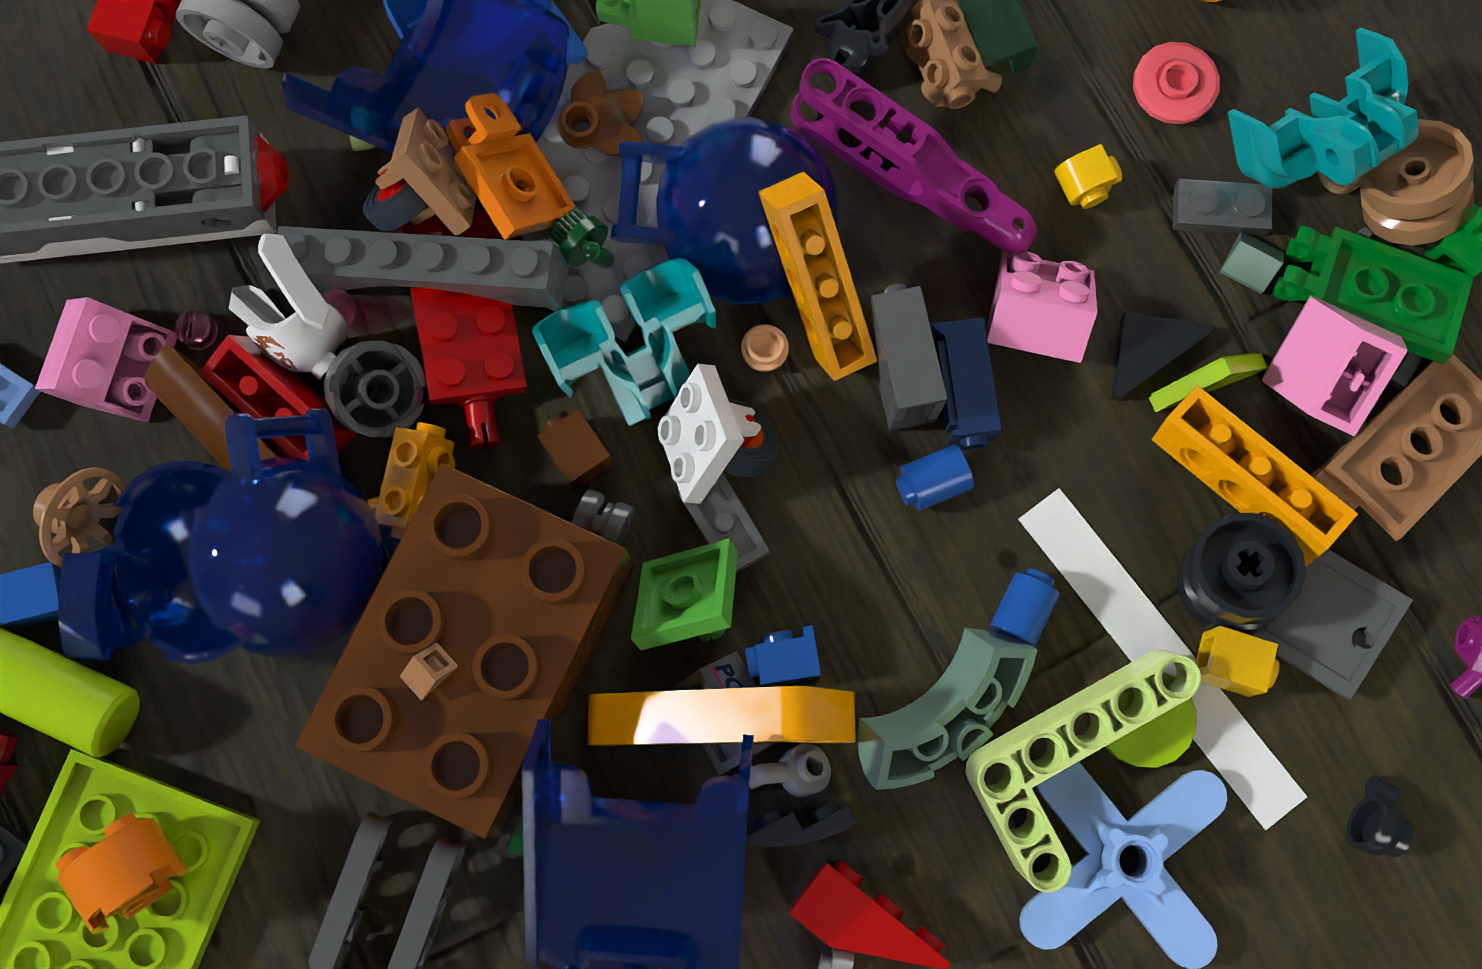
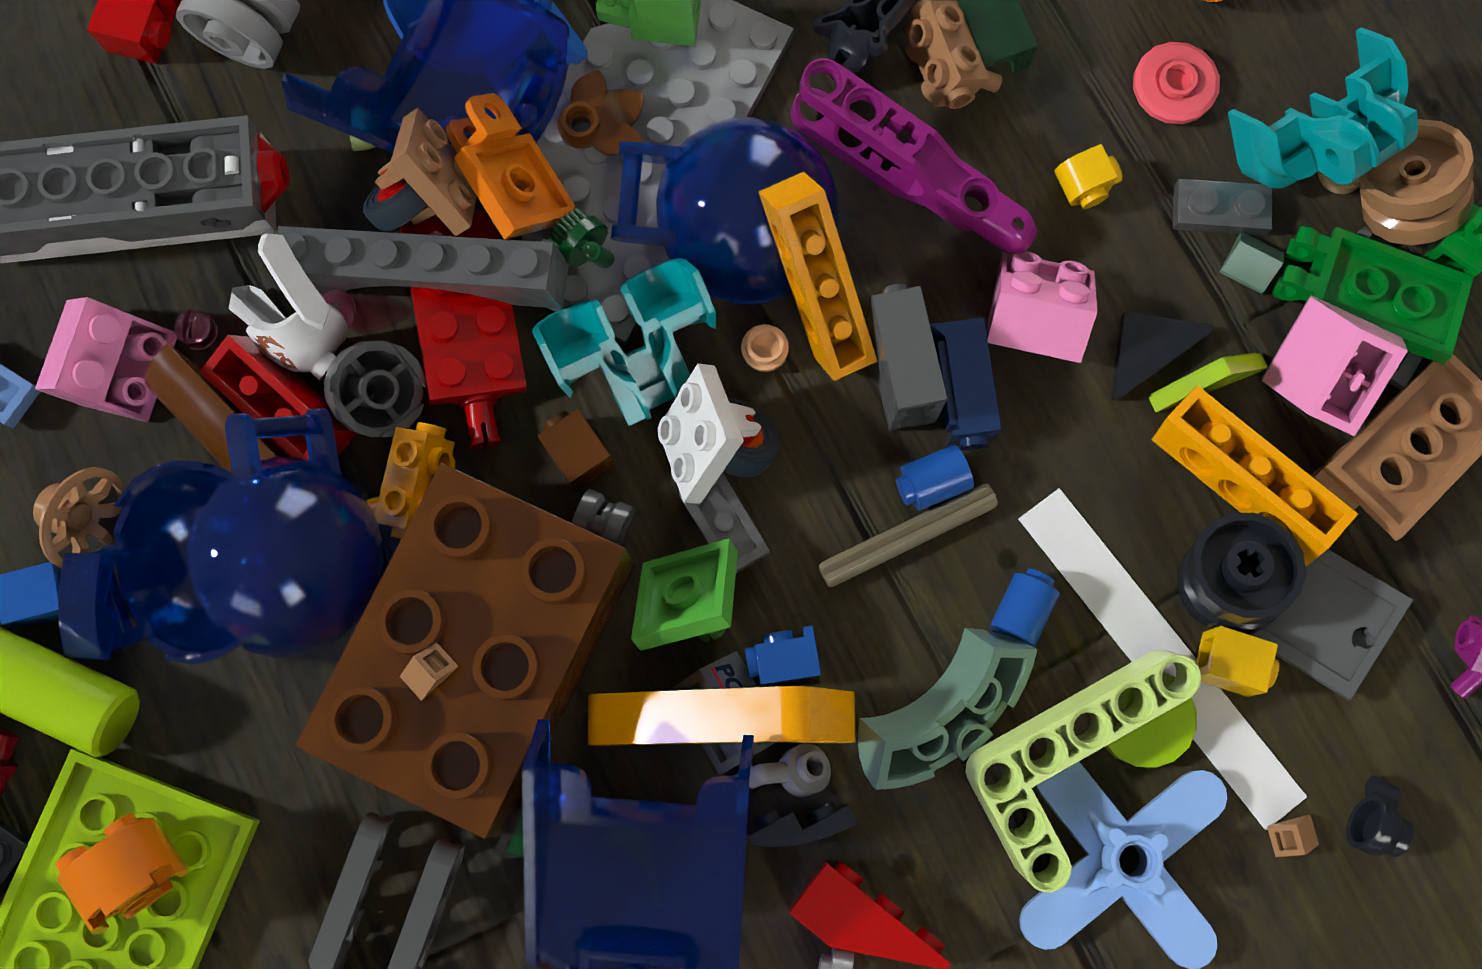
(908, 535): none -> dark tan axle
(1293, 837): none -> medium nougat piece

